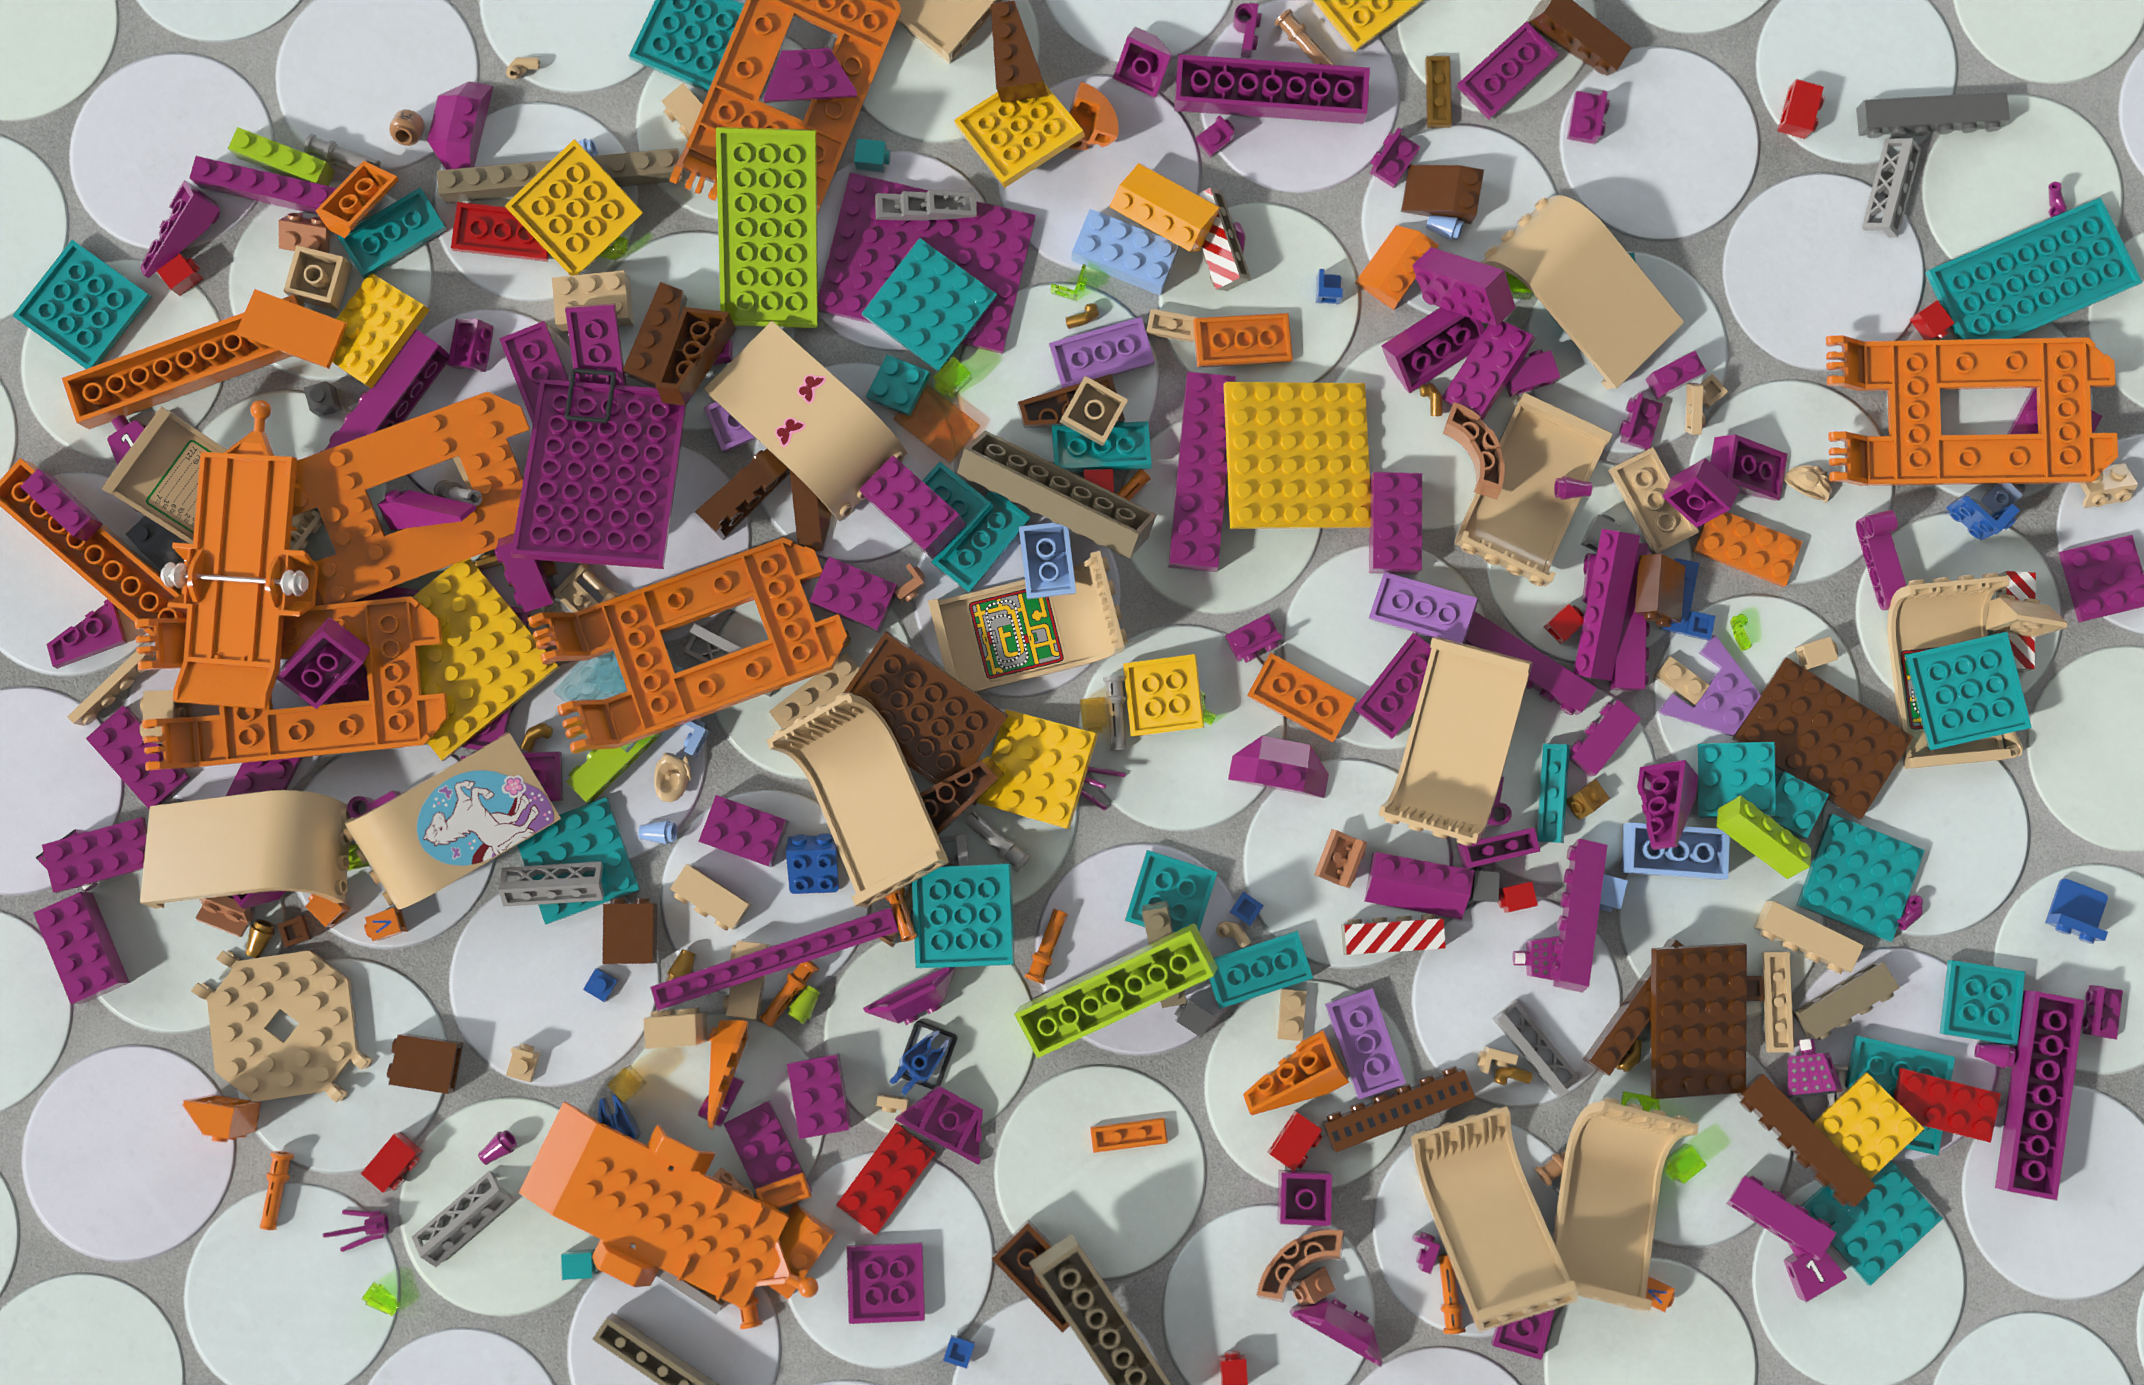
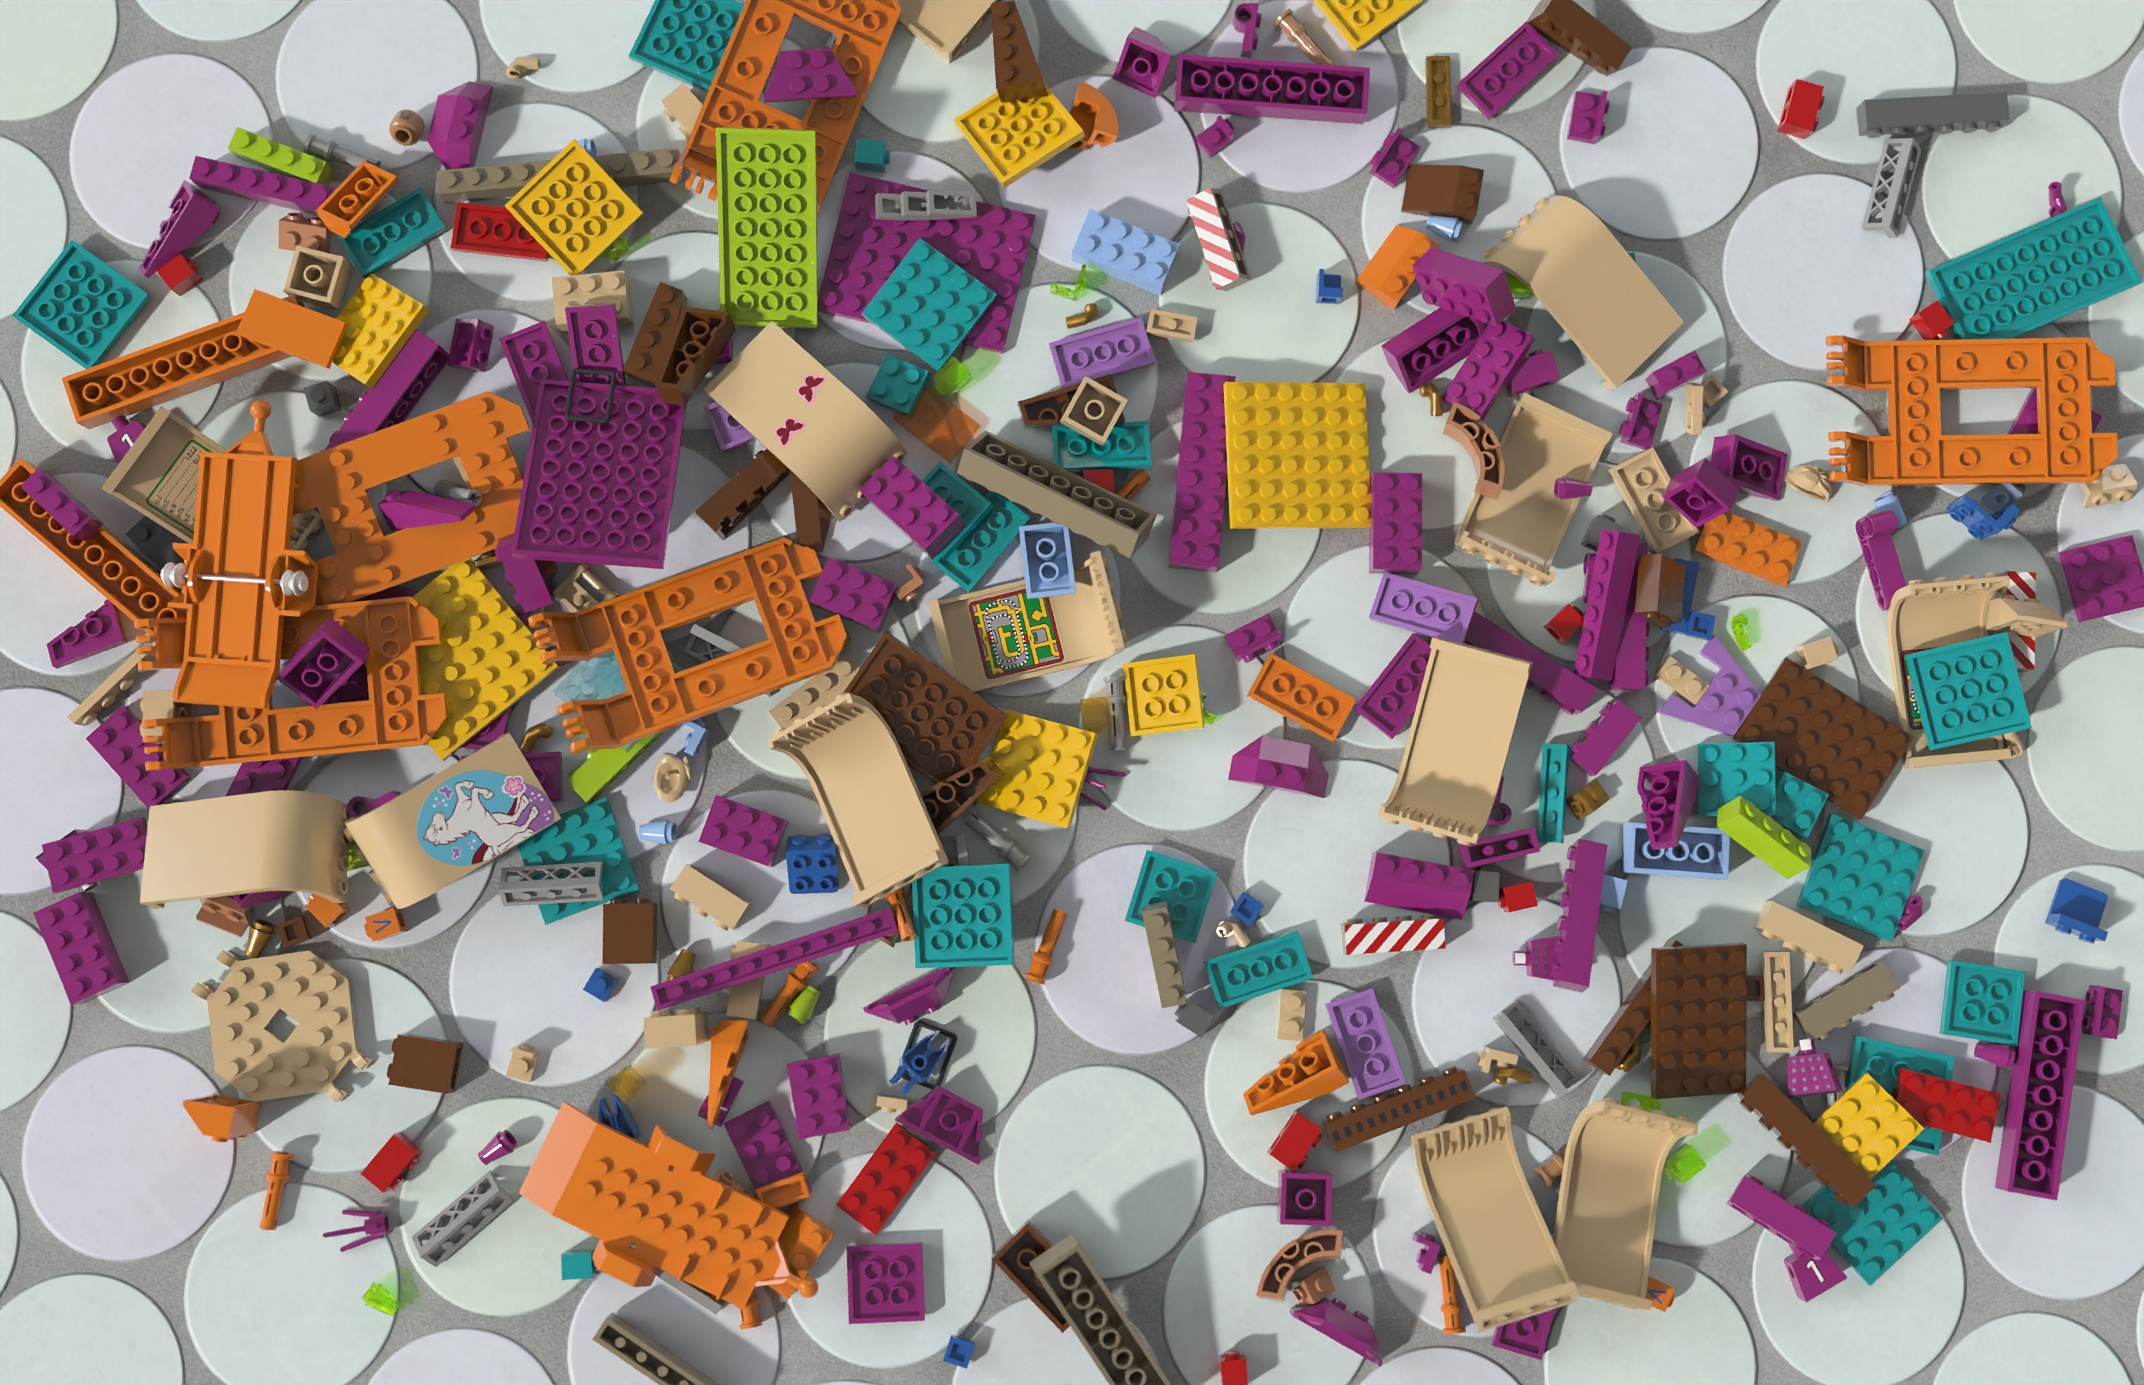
(1116, 990): lime brick -> none
(1128, 1135): orange tile -> none
(1165, 207): light orange slope -> none
(1242, 340): orange tile -> none
(1340, 859): nougat bracket -> none
(1889, 501): none -> light blue cone

